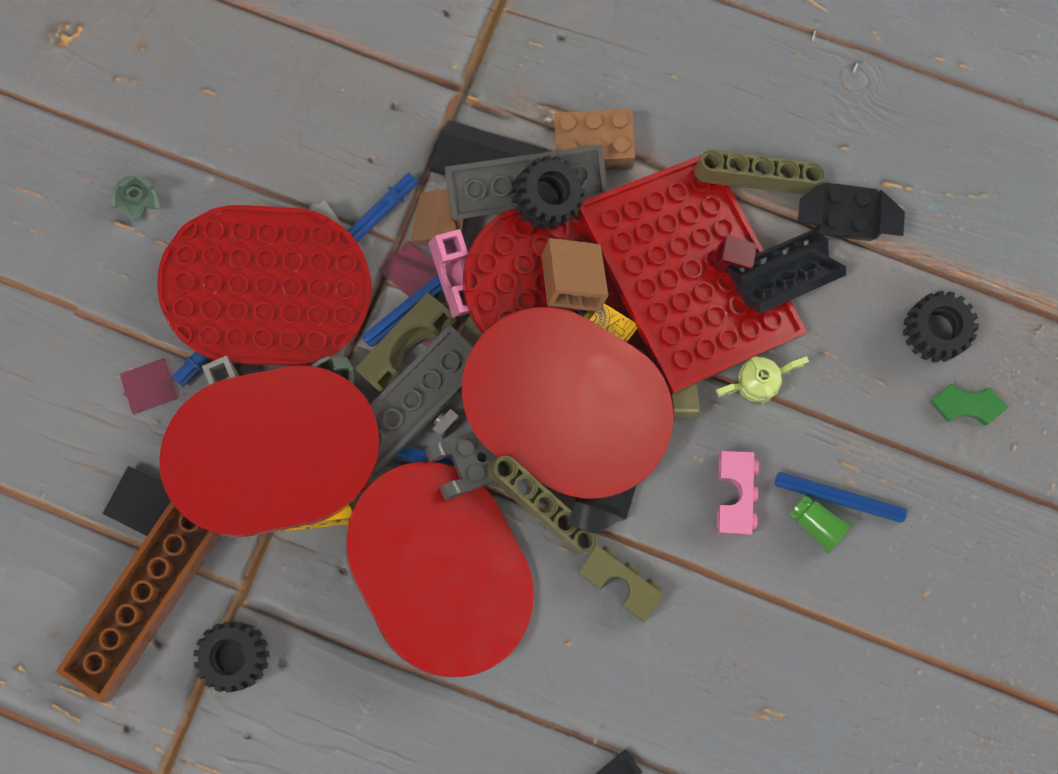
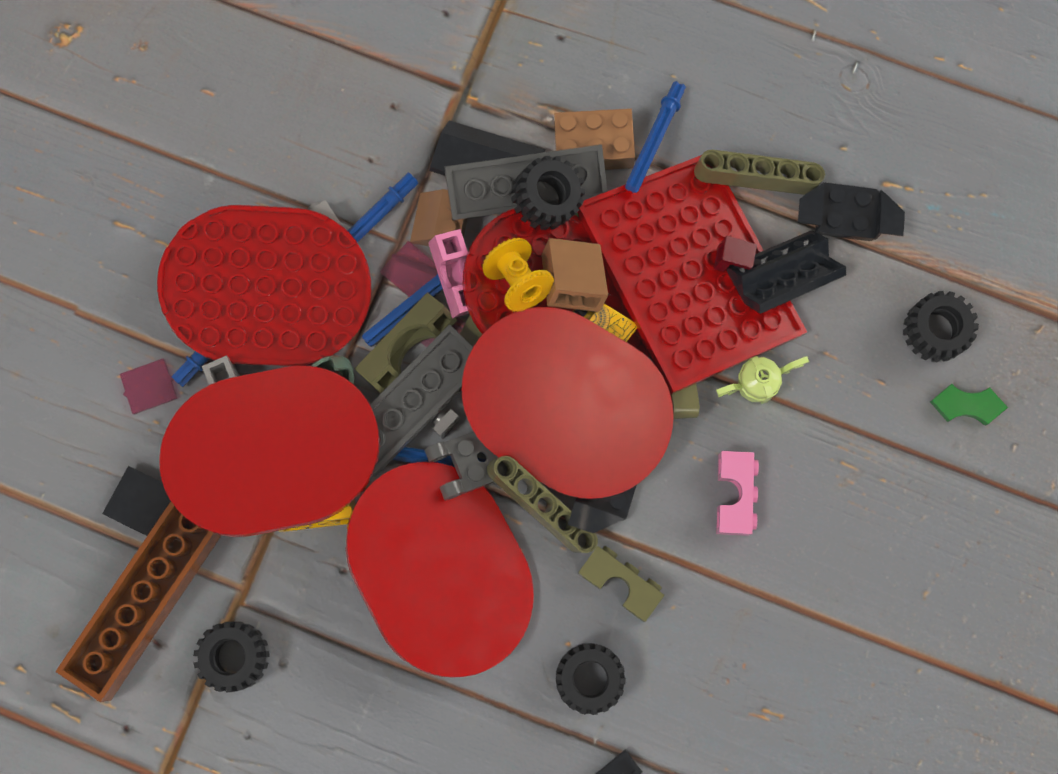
(134, 202): sand green piece -> none
(510, 262): none -> yellow hose
(590, 703): none -> black tyre
(669, 105): none -> blue axle
(820, 523): bright green plant -> none
(840, 497): blue axle -> none

